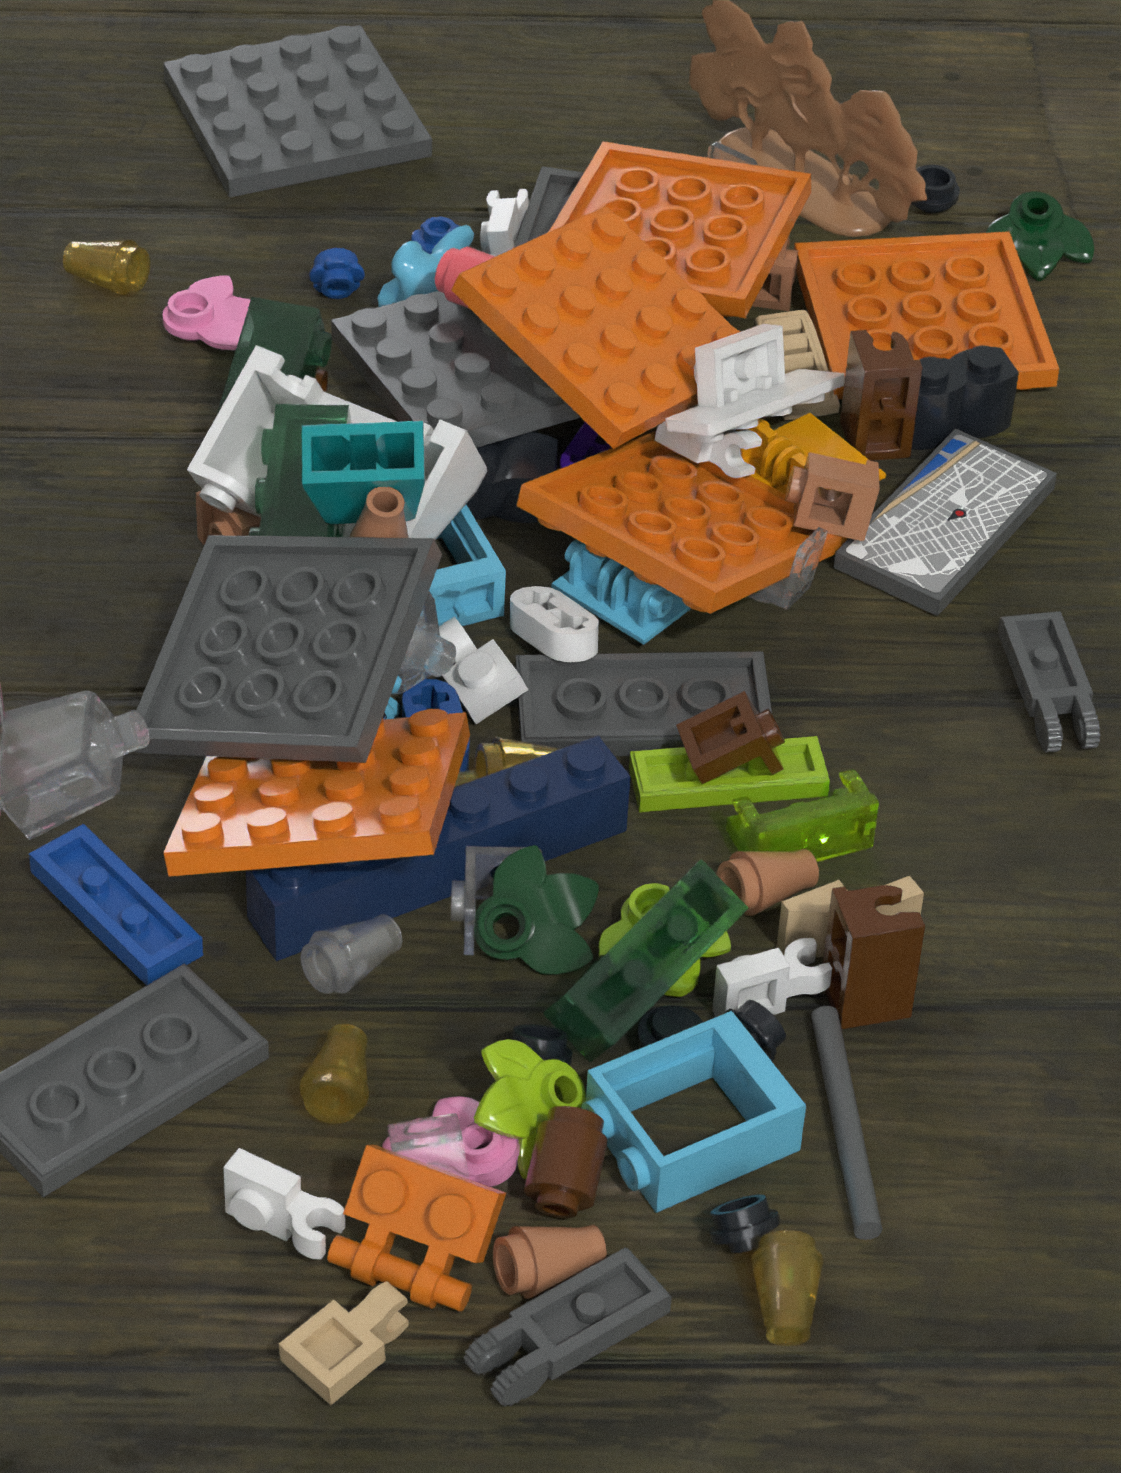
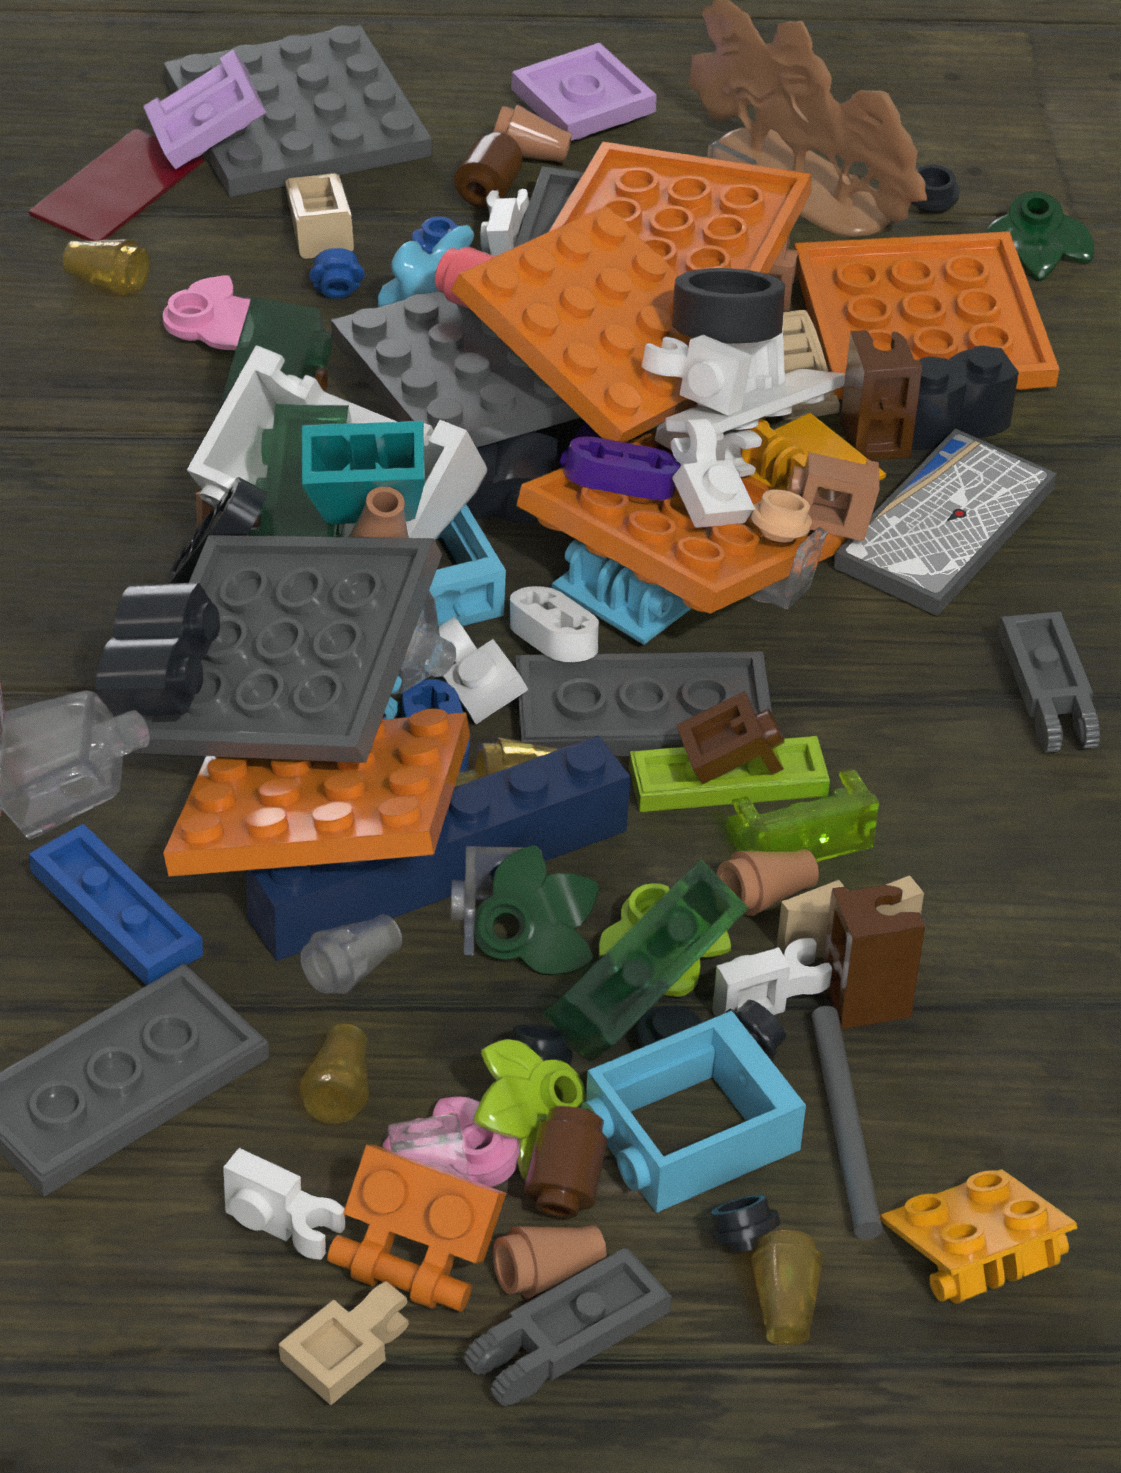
(112, 188): none -> dark red piece
(157, 649): none -> black brick
(205, 111): none -> lavender plate
(230, 516): none -> black beam
(319, 214): none -> tan slope
(488, 166): none -> reddish brown brick
(534, 135): none -> nougat cone
(584, 91): none -> lavender plate
(621, 468): none -> dark purple beam
(708, 368): none -> white plate
(708, 486): none -> white plate
(728, 305): none -> black tyre
(782, 515): none -> light nougat plate
(982, 1233): none -> light orange hinge

